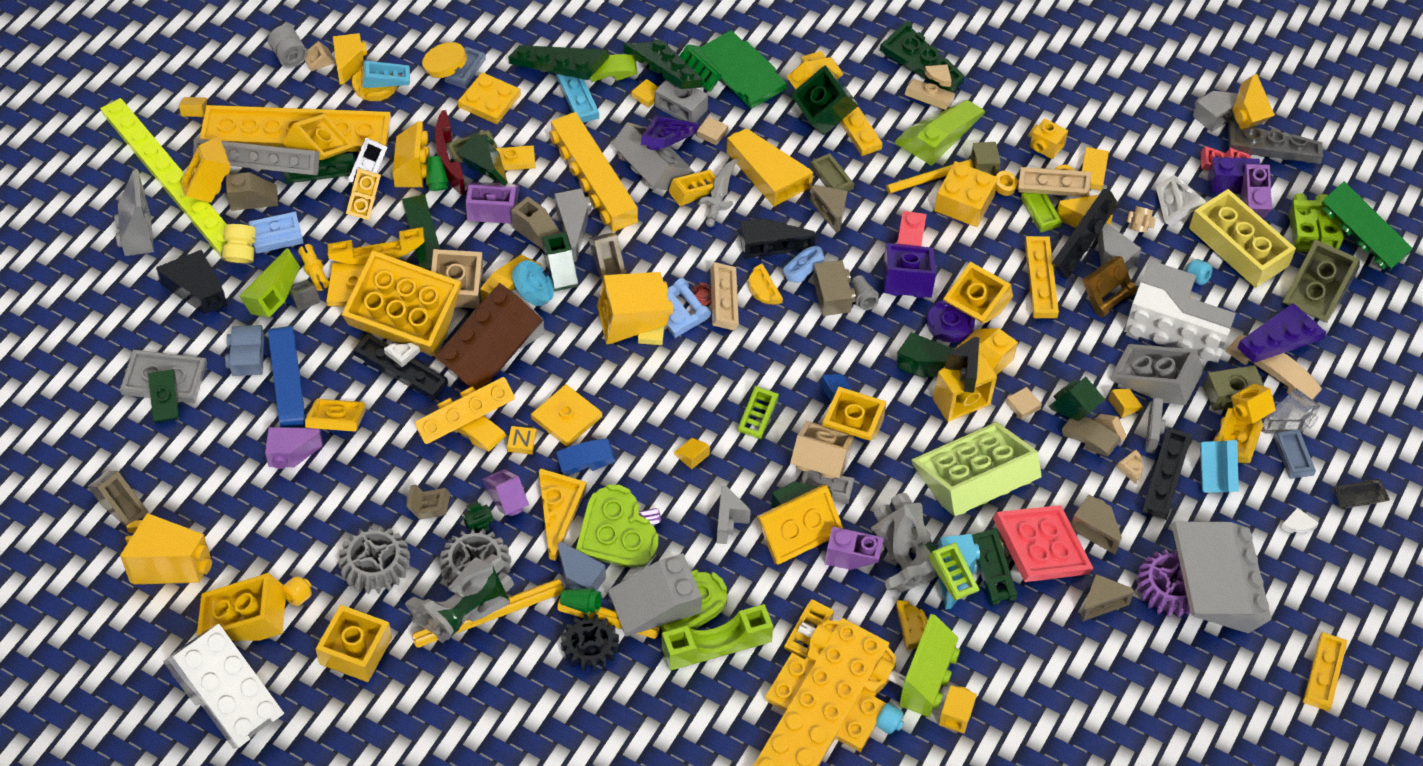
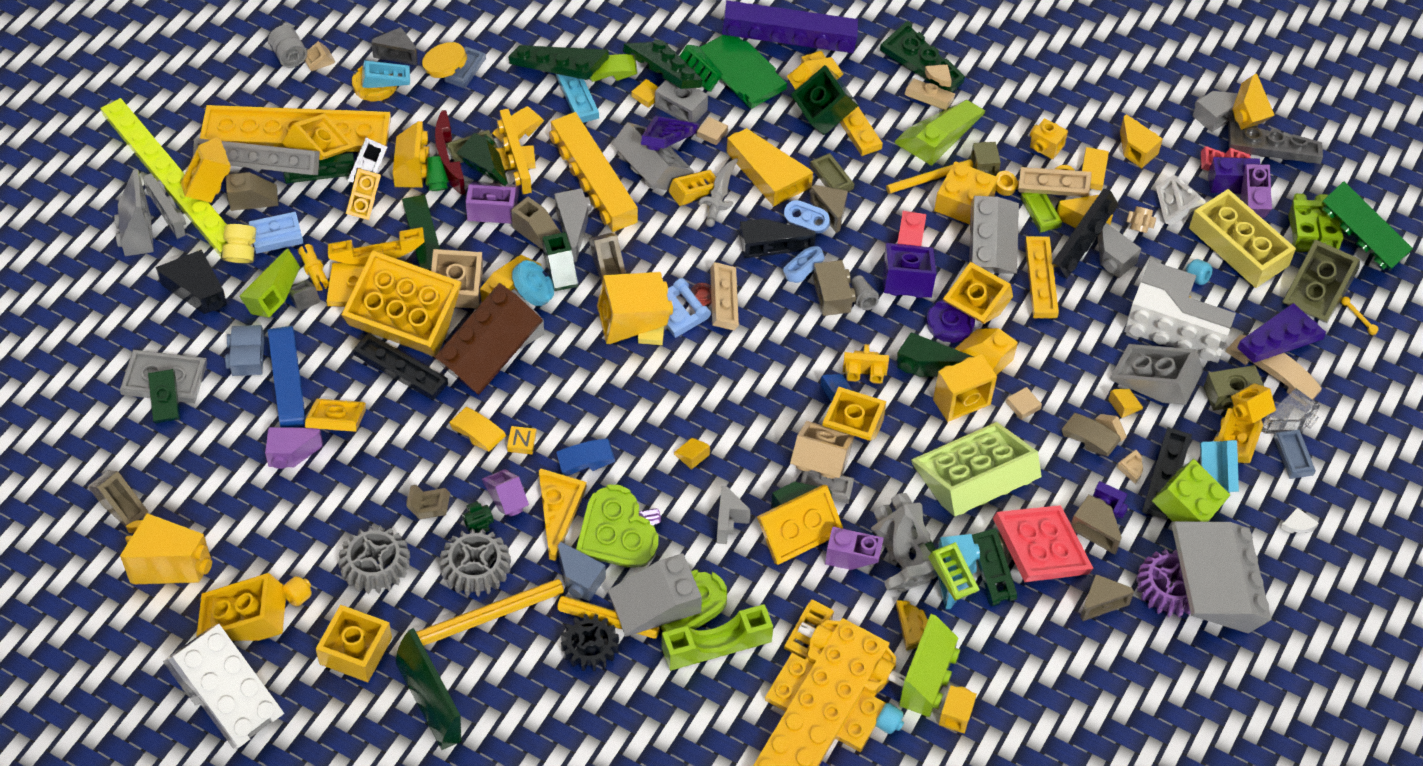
(165, 205): none -> light grey plate
(193, 106): yellow slope -> none
(349, 55): yellow slope -> none
(395, 47): none -> flat silver slope
(402, 352): white tile -> none
(428, 691): none -> dark green slope
(460, 412): yellow bracket -> none
(473, 587): light grey hips -> none
(489, 98): yellow plate -> none
(516, 157): none -> yellow plate
(524, 121): none -> yellow slope
(566, 415): yellow plate -> none
(583, 600): green cone -> none
(763, 287): yellow tile -> none
(763, 395): lime slope -> none
(790, 26): none -> dark purple brick
(808, 216): none -> light blue plate
(865, 363): none -> yellow hips
(965, 360): black slope -> none
(994, 234): none -> light grey slope
(1077, 399): dark green slope -> none
(1105, 280): pearl gold plate -> none
(1113, 498): none -> dark purple bracket
(1138, 142): none -> yellow slope
(1155, 425): light grey plate -> none
(1191, 495): none -> lime brick
(1325, 671): yellow tile -> none
(1361, 493): clear smoke tile -> none
(1372, 329): none -> yellow hinge

